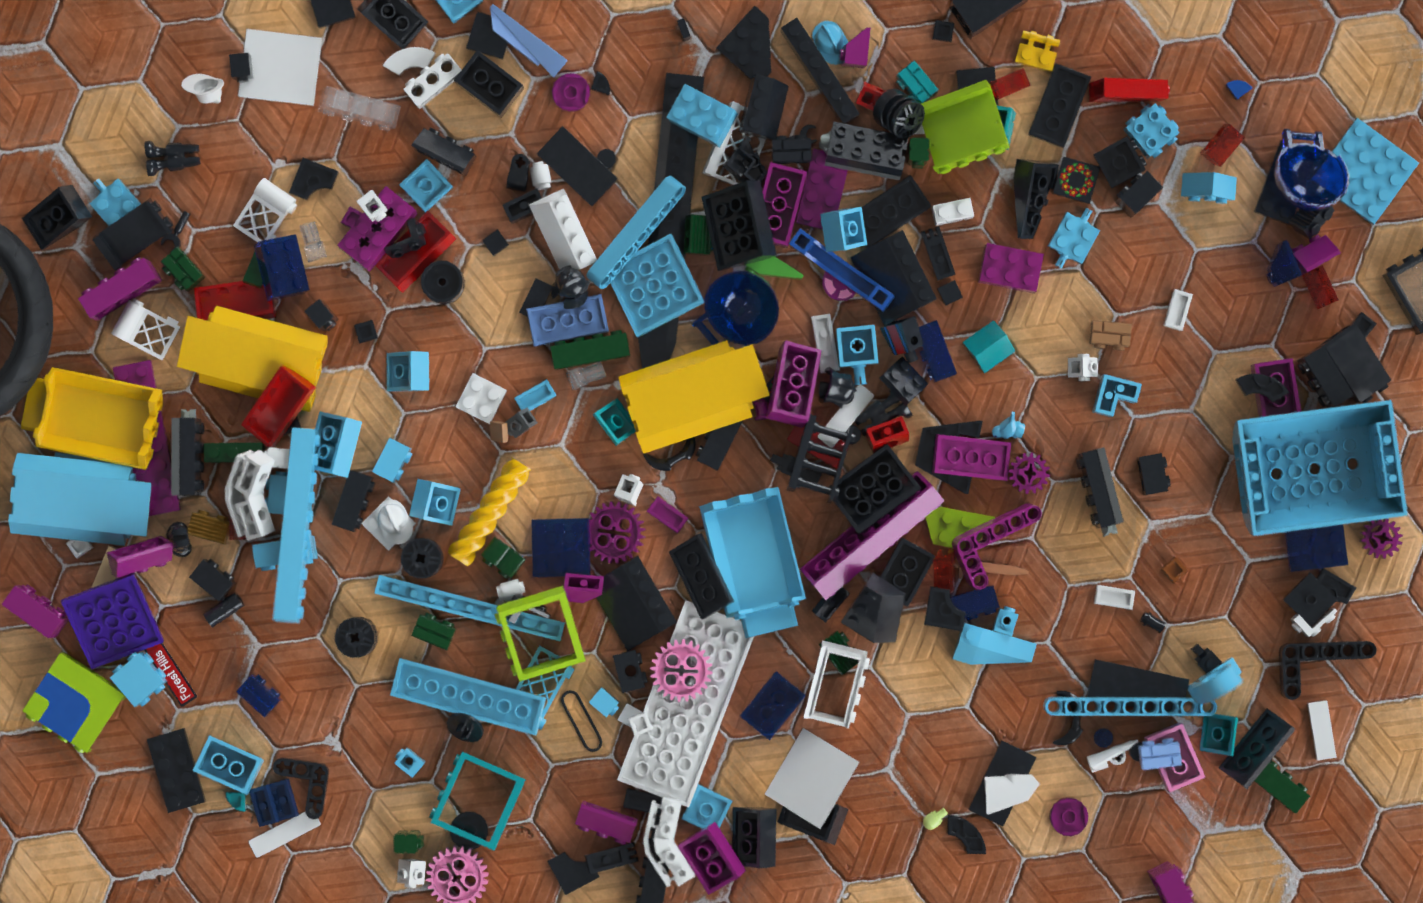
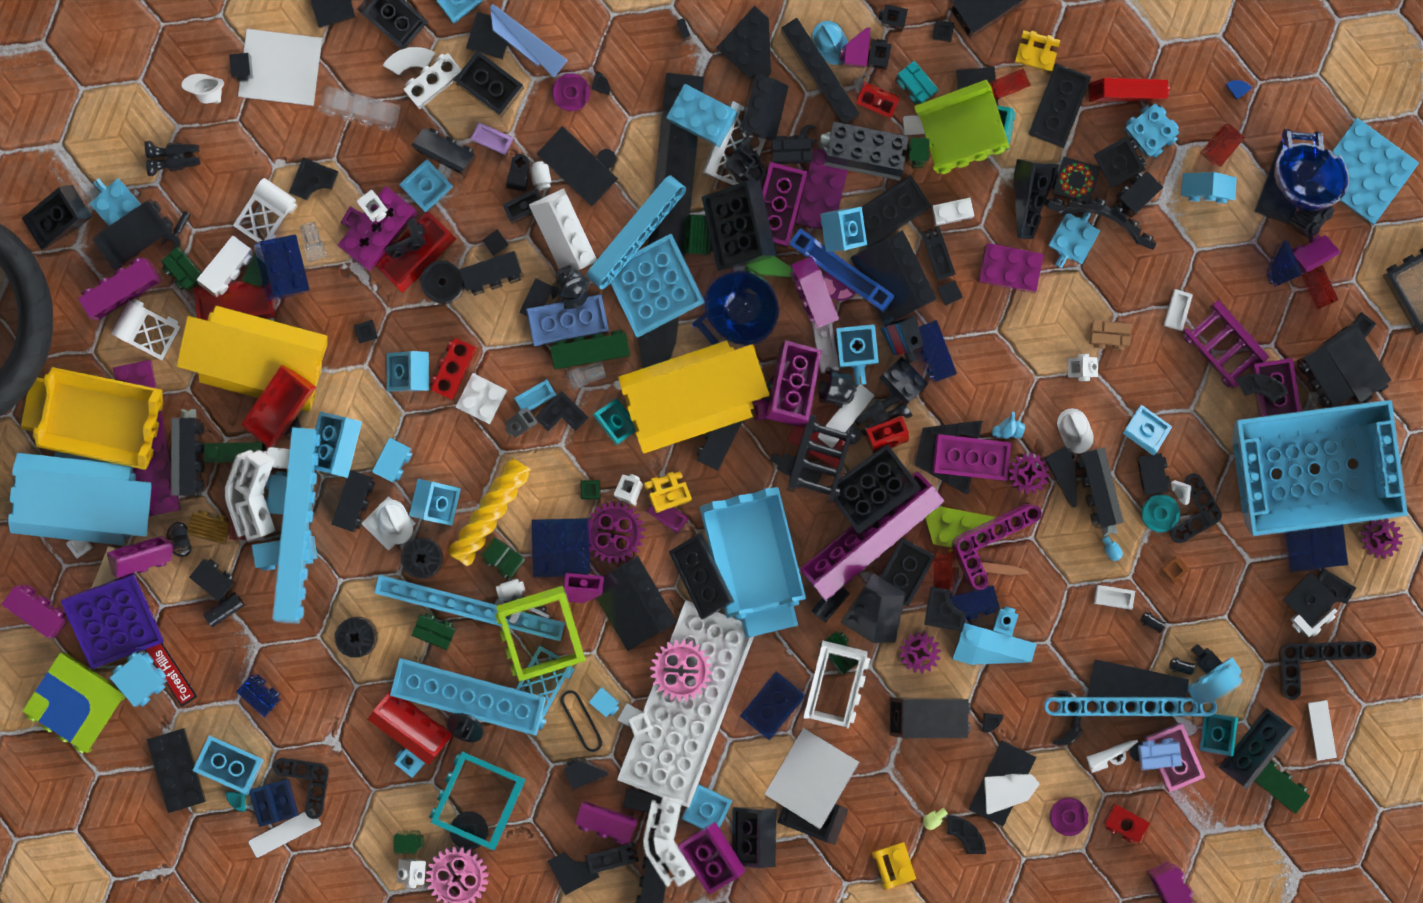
(225, 267): none -> white brick
(321, 315): black brick -> none
(410, 727): none -> red slope
(462, 365): none -> red brick
(492, 138): none -> lavender tile
(492, 273): none -> black brick
(498, 431): medium nougat tile -> none
(561, 408): none -> black plate
(583, 772): none -> black slope
(590, 489): none -> dark green tile
(630, 683): black brick -> none
(666, 464): black piece -> none
(669, 497): none -> yellow plate
(813, 292): none -> brick
(876, 62): none -> black brick
(898, 113): black wheel -> none
(899, 13): none -> black brick
(900, 864): none -> yellow plate
(917, 661): none -> magenta gear
(929, 717): none -> black slope
(989, 346): teal slope -> none
(991, 721): none -> black tile
(1063, 470): none -> black slope
(1075, 430): none -> white piece
(1099, 207): none -> black piece
(1103, 737): clear blue plate -> none
(1112, 549): none -> medium azure cylinder
(1114, 389): medium azure brick -> none
(1137, 825): none -> red brick
(1147, 430): none -> medium azure tile
(1160, 513): none -> teal tile
(1181, 666): none -> black pin
(1182, 491): none -> white tile
(1202, 516): none -> black beam
(1231, 326): none -> magenta fence

